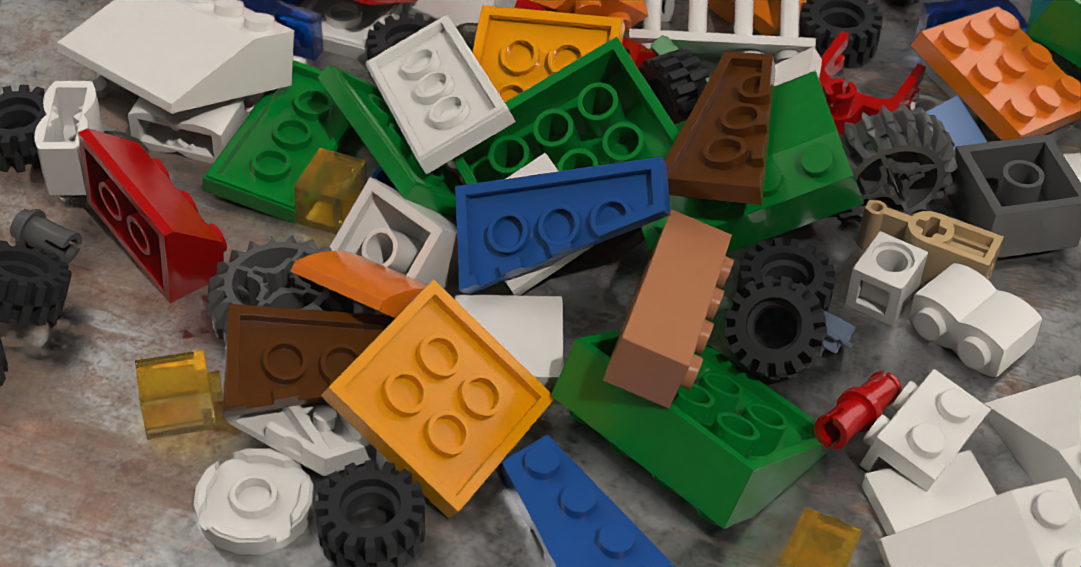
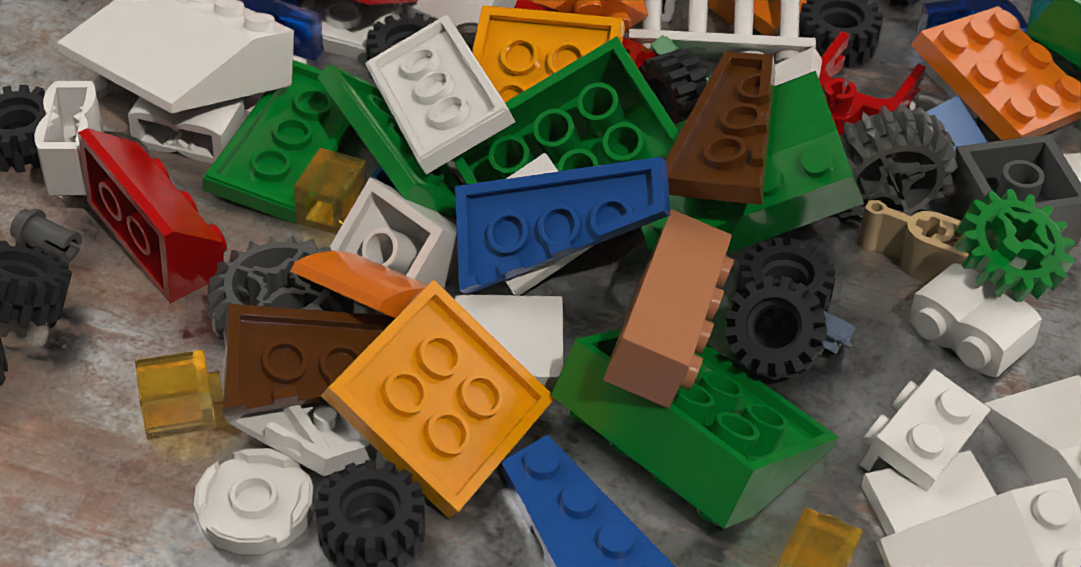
(857, 410): red pin -> none
(886, 278): white brick -> none
(1014, 245): none -> green gear

